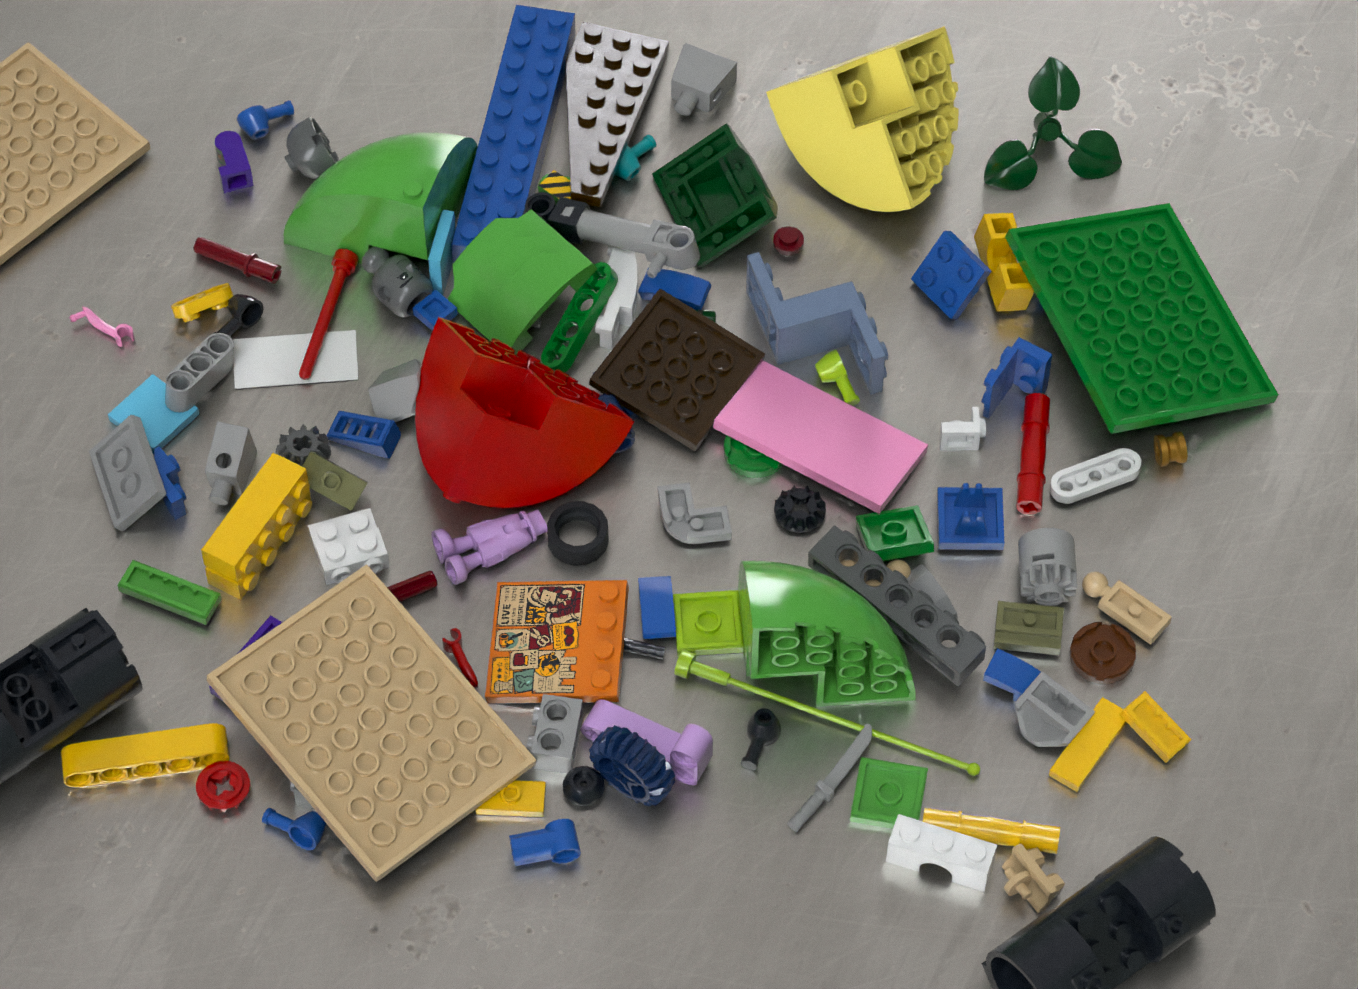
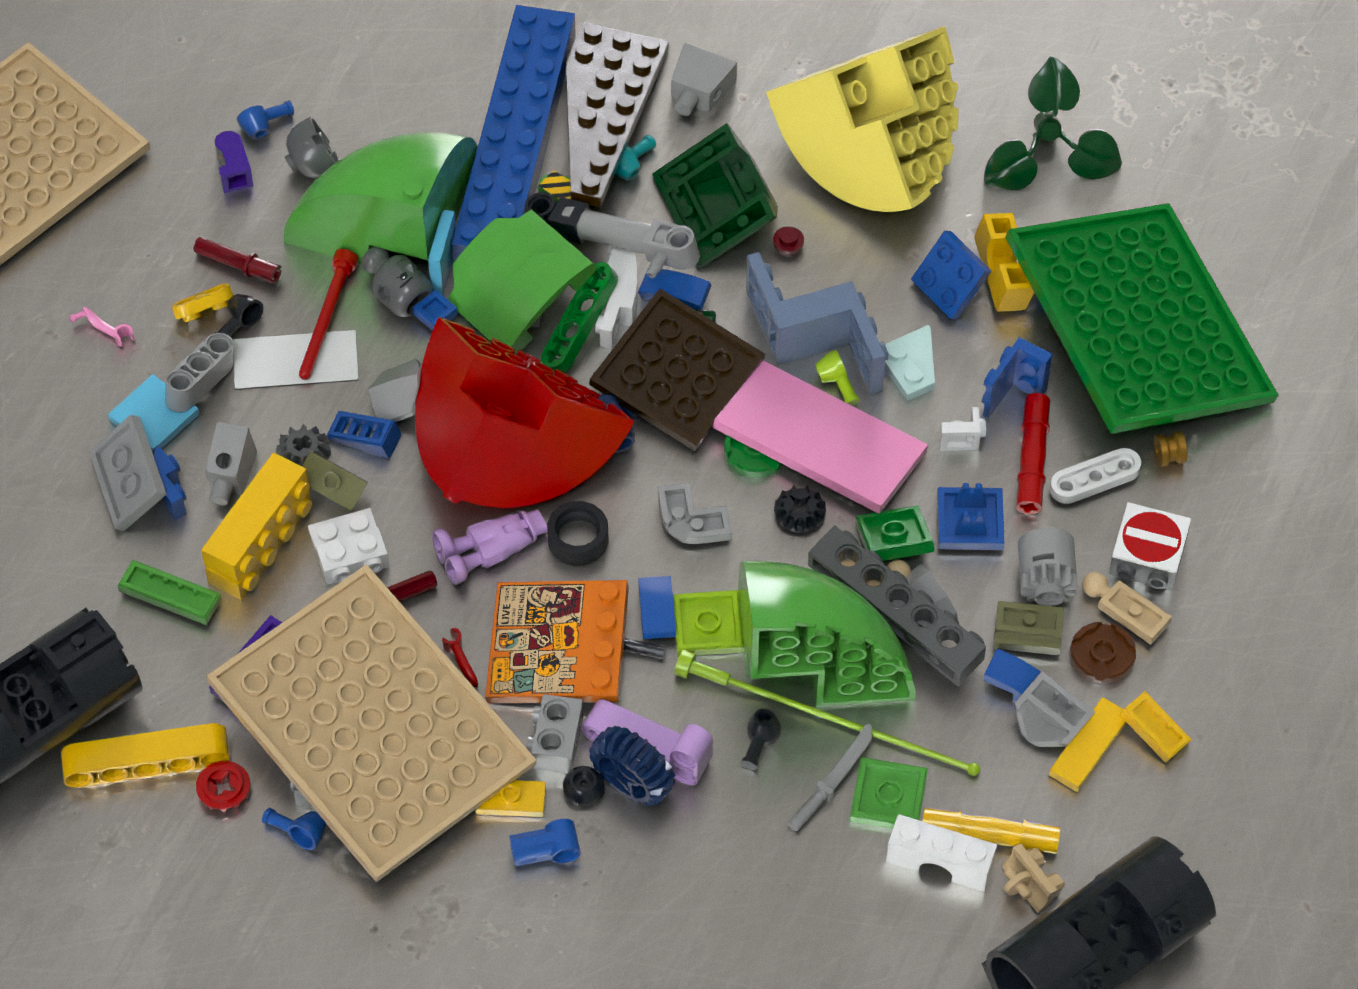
(912, 363): none -> light aqua wing
(1149, 546): none -> piece

